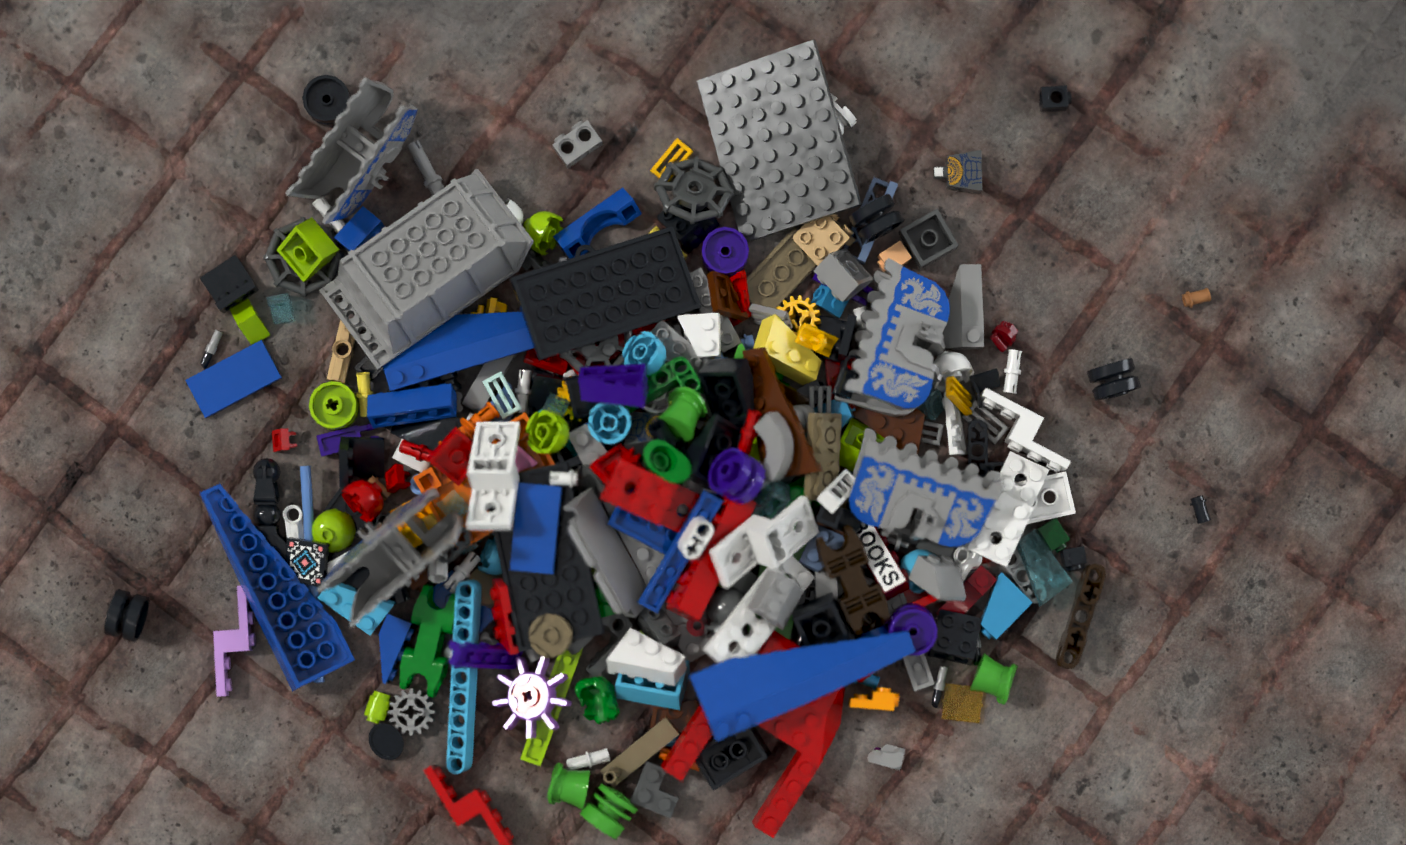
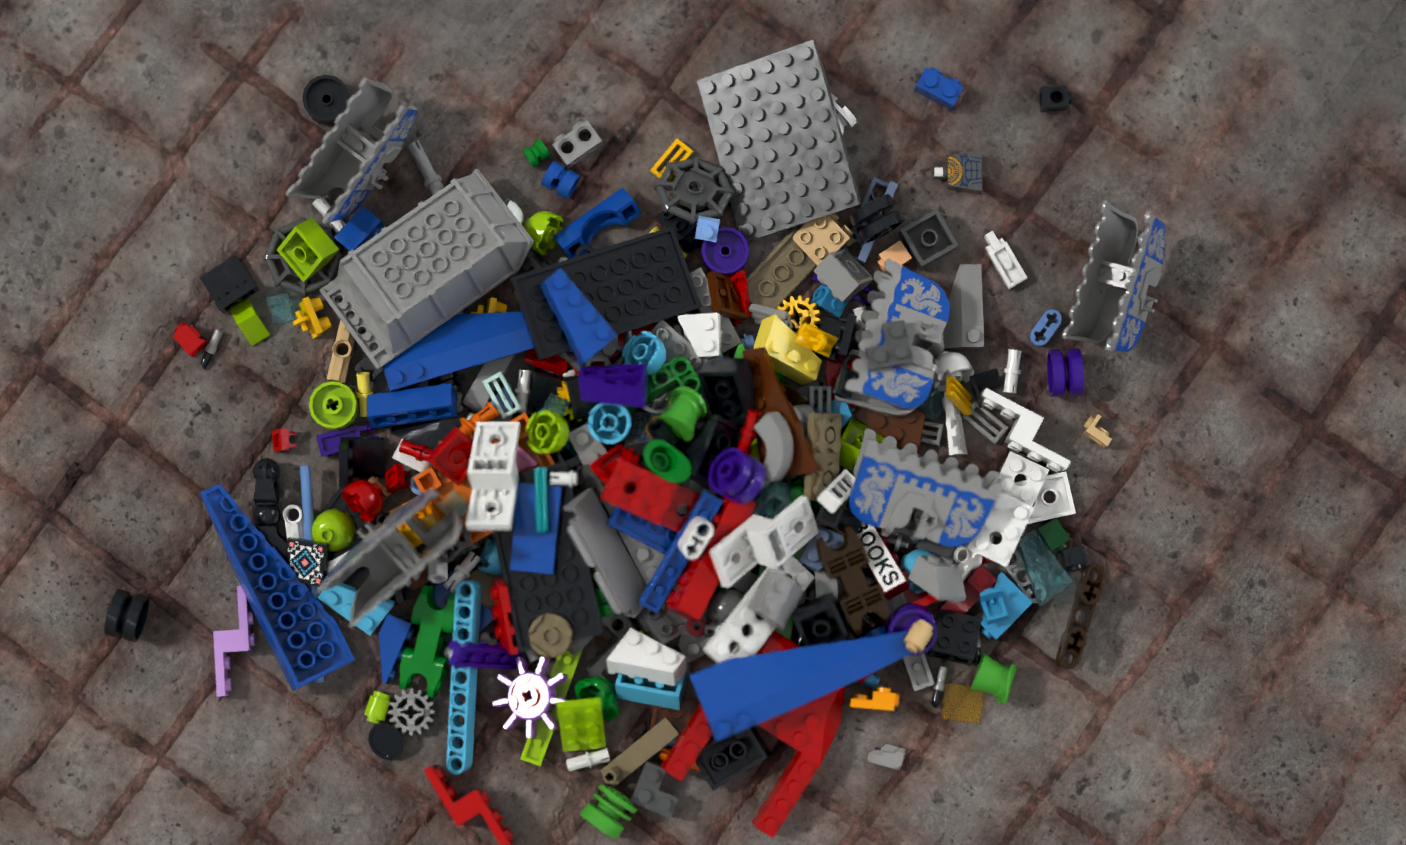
(189, 339): none -> red window
(233, 379): blue tile -> none
(308, 315): none -> yellow hips
(536, 153): none -> green wheel
(541, 499): none -> teal axle
(561, 180): none -> blue wheel
(568, 786): bright green hat -> none
(577, 317): none -> blue wedge
(581, 724): none -> lime plate
(707, 229): none -> light blue plate
(895, 352): none -> dark grey plate
(918, 636): none -> tan brick
(939, 88): none -> blue brick
(987, 465): black beam -> none
(993, 605): none -> dark azure bracket
(1004, 261): none -> white hinge
(1004, 335): dark red piece -> none
(1049, 330): none -> medium blue beam
(1065, 373): none -> dark purple wheel
(1098, 435): none -> tan bracket
(1108, 309): none -> light grey animal
(1114, 381): black wheel -> none
(1193, 298): medium nougat pin -> none
(1200, 509): black pin -> none

